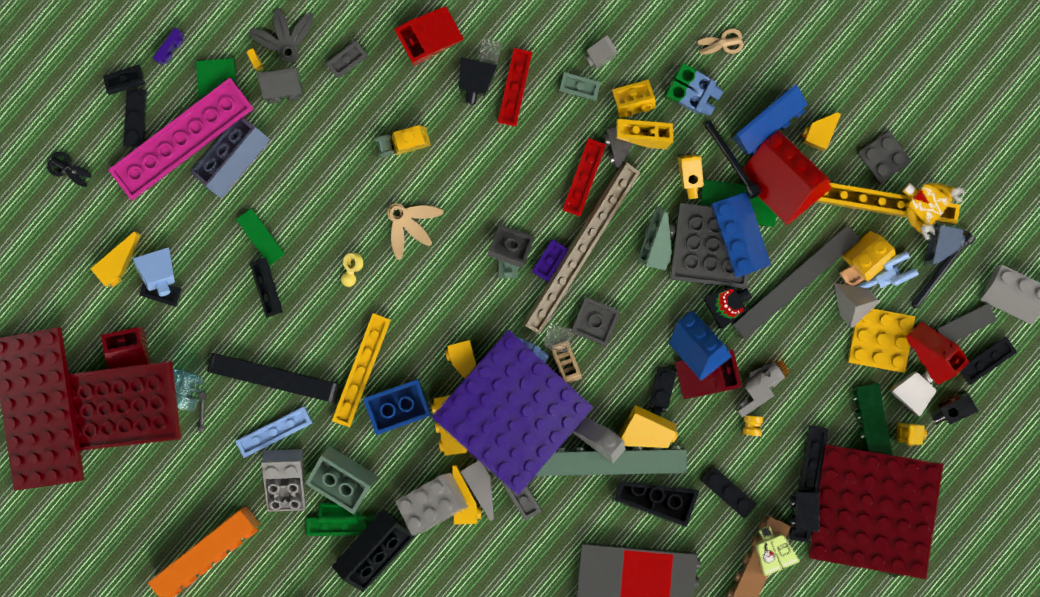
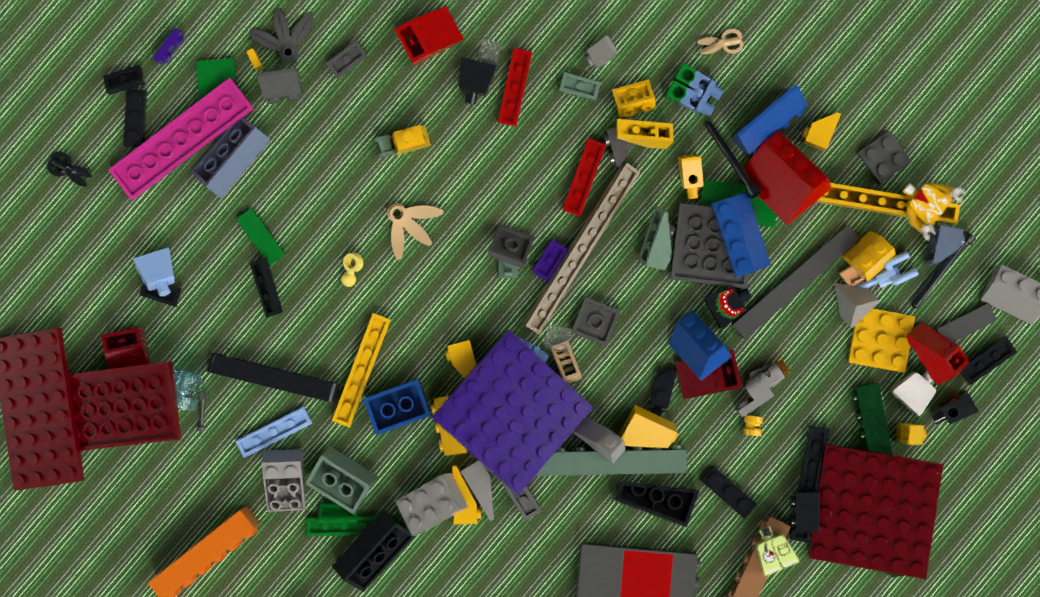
(115, 263): yellow slope -> none

